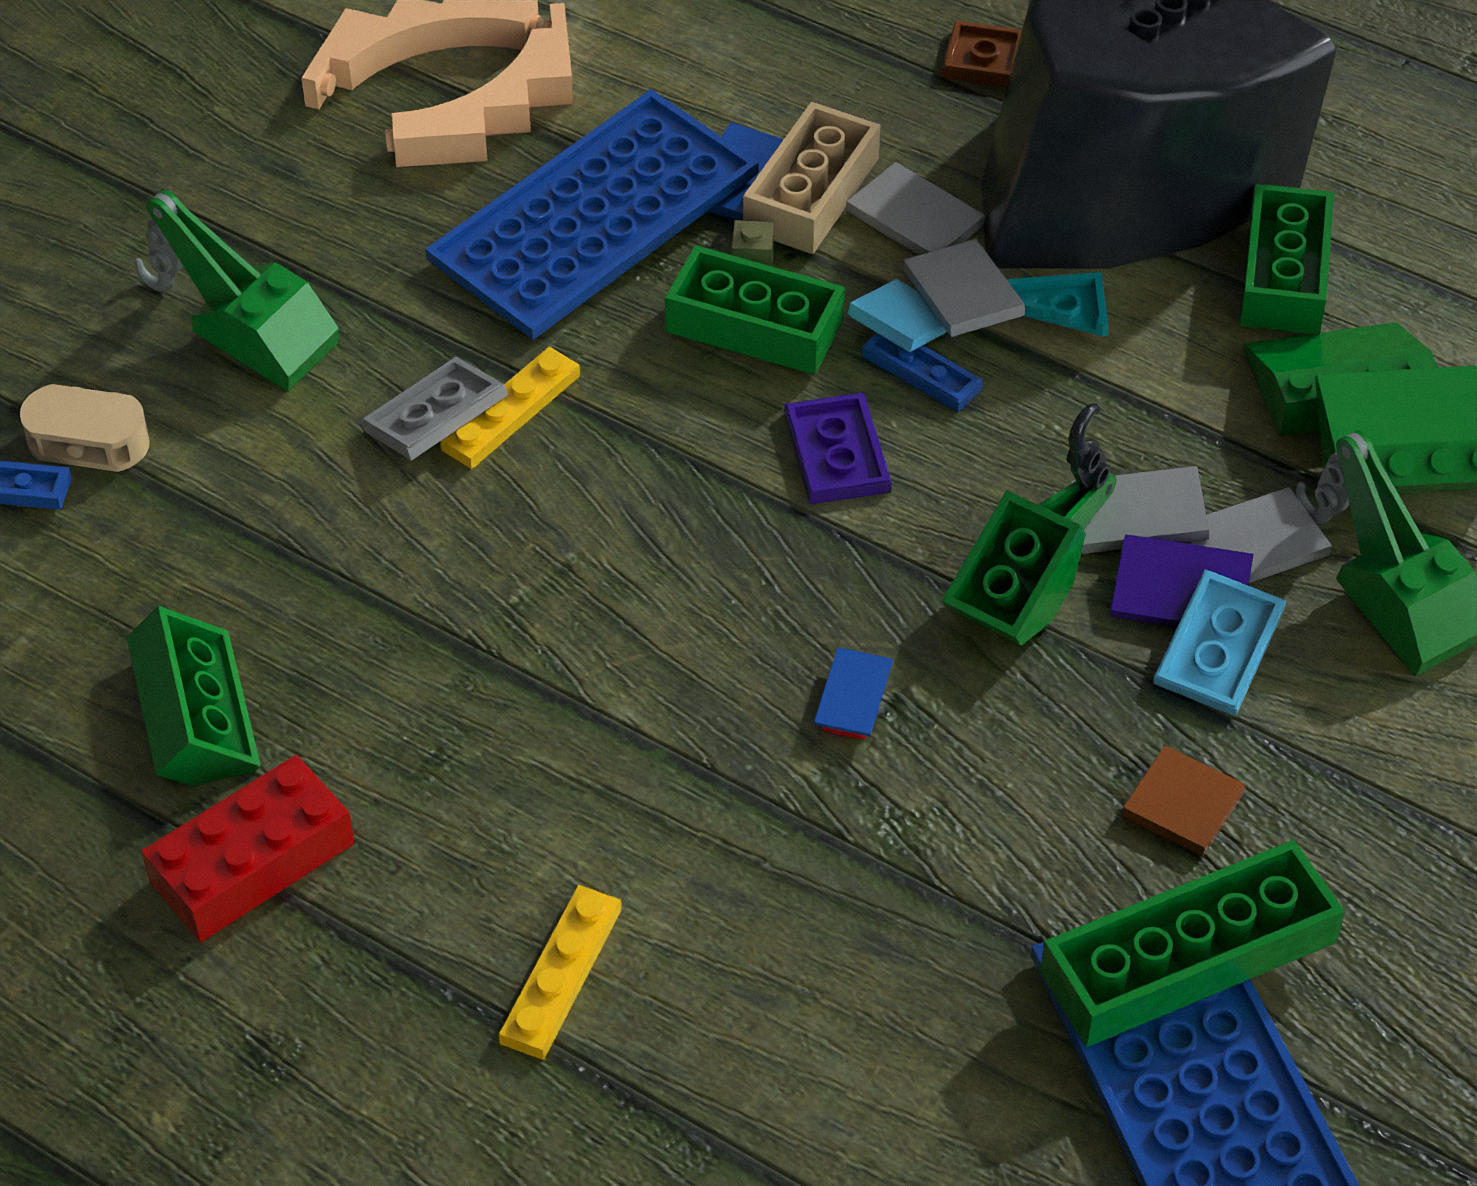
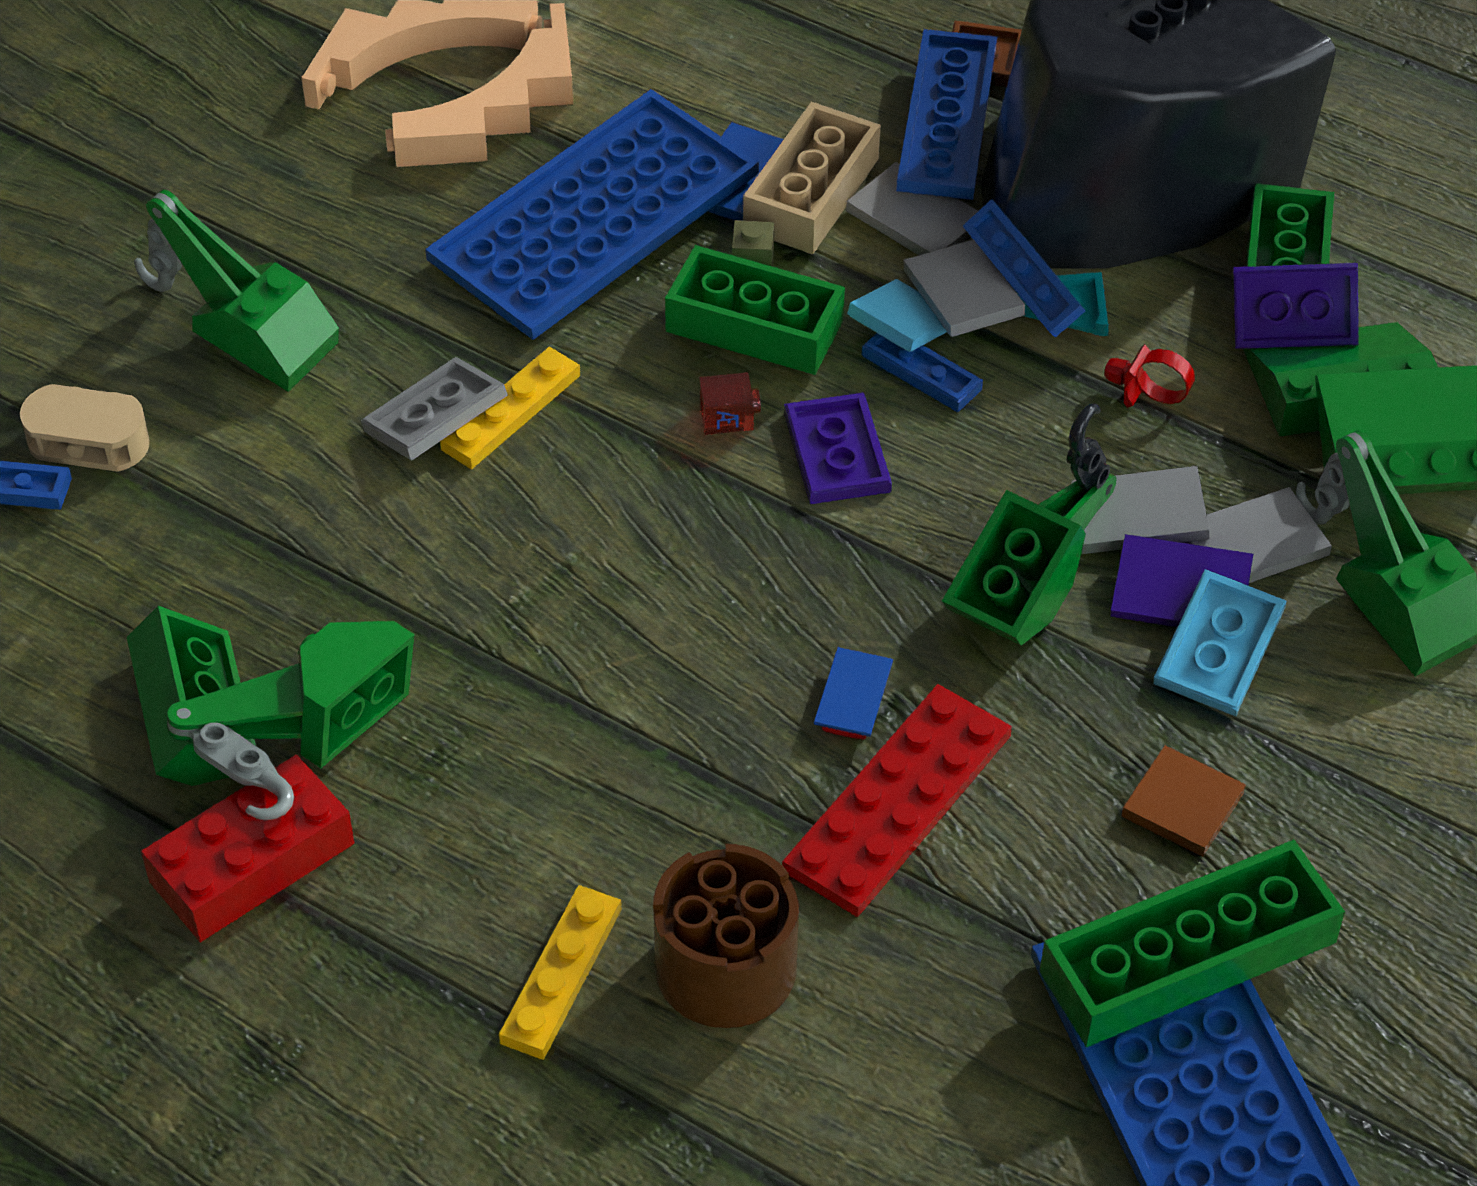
(333, 695): none -> green slope
(725, 936): none -> reddish brown brick
(728, 403): none -> clear red brick
(896, 800): none -> red plate
(947, 114): none -> blue plate
(1024, 268): none -> blue plate
(1137, 380): none -> red piece
(1296, 305): none -> dark purple tile

